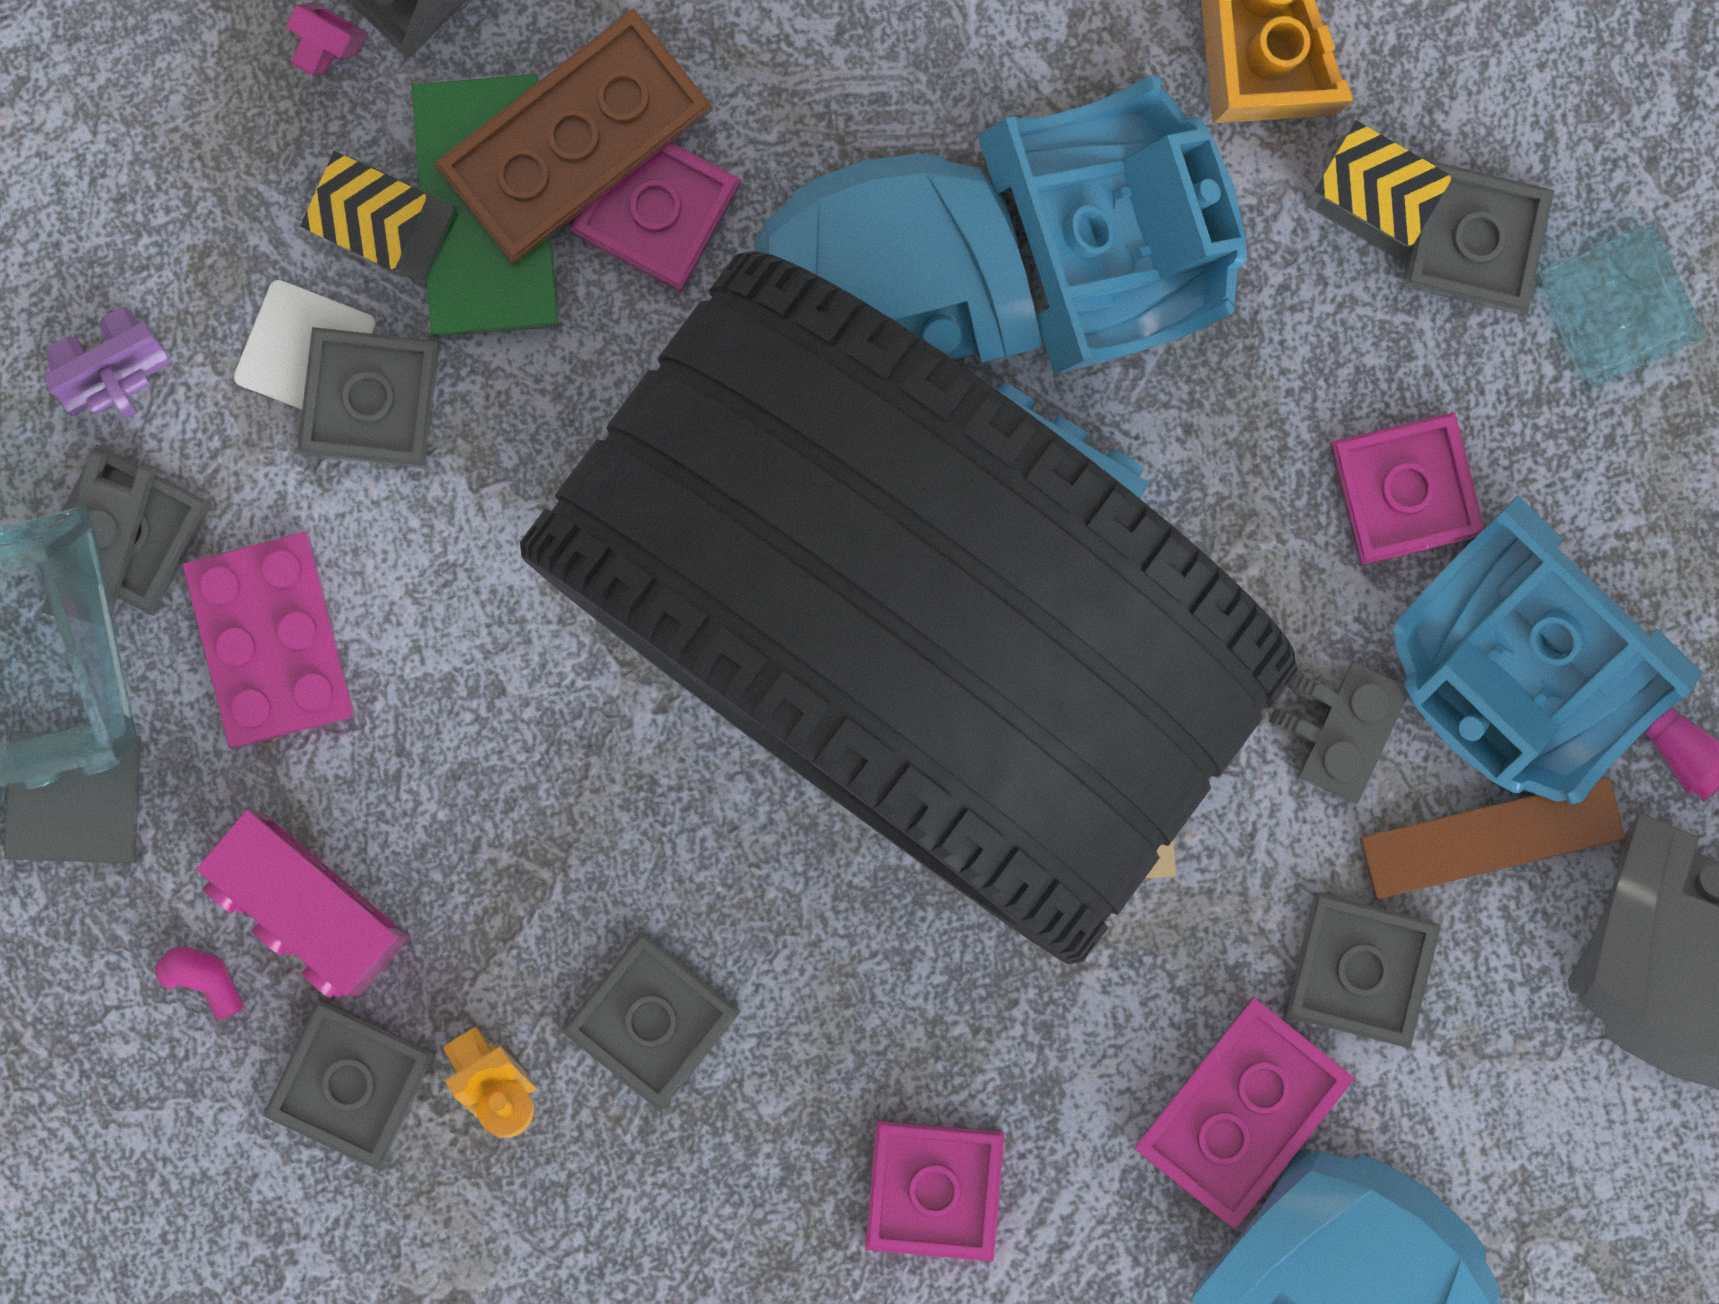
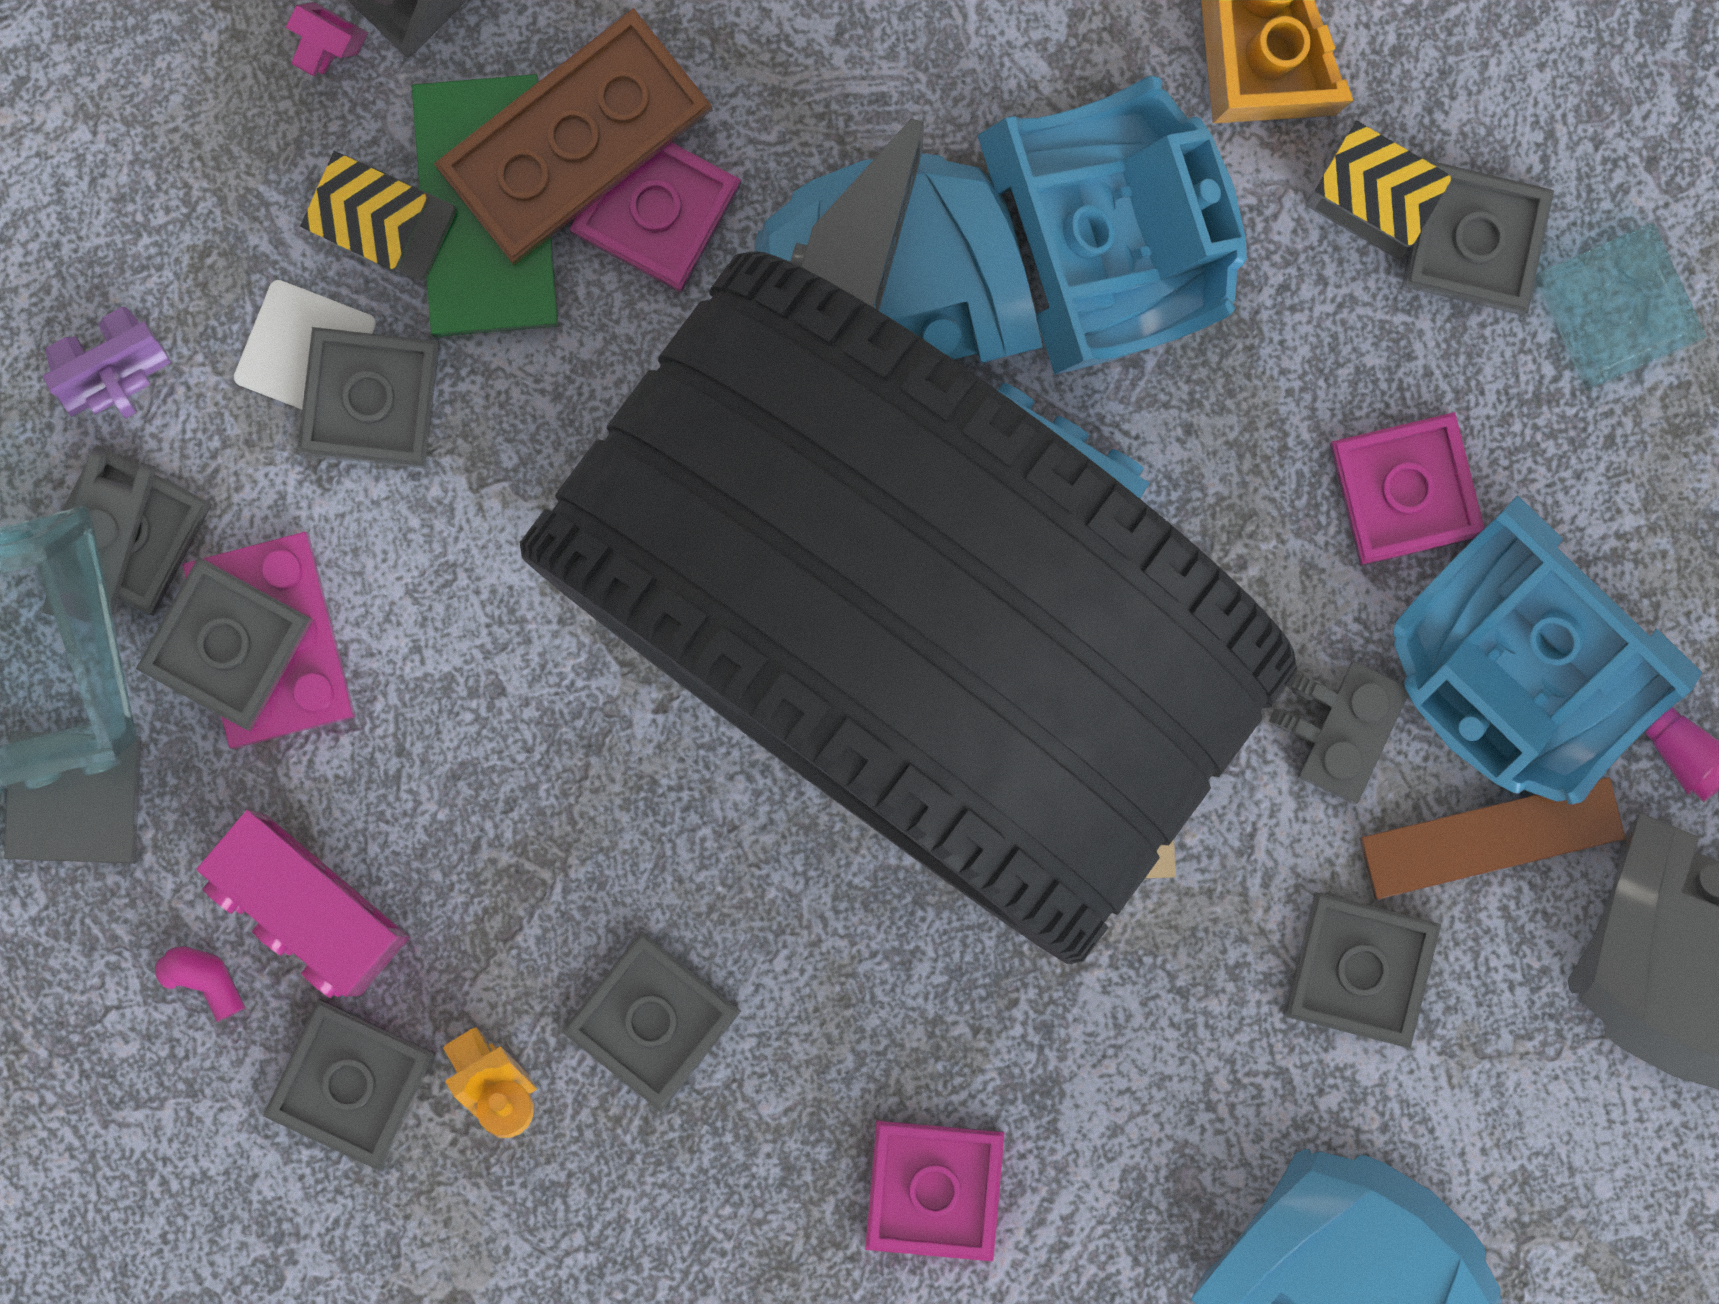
(224, 644): none -> dark grey tile
(861, 230): none -> dark grey slope
(1243, 1113): dark pink plate -> none

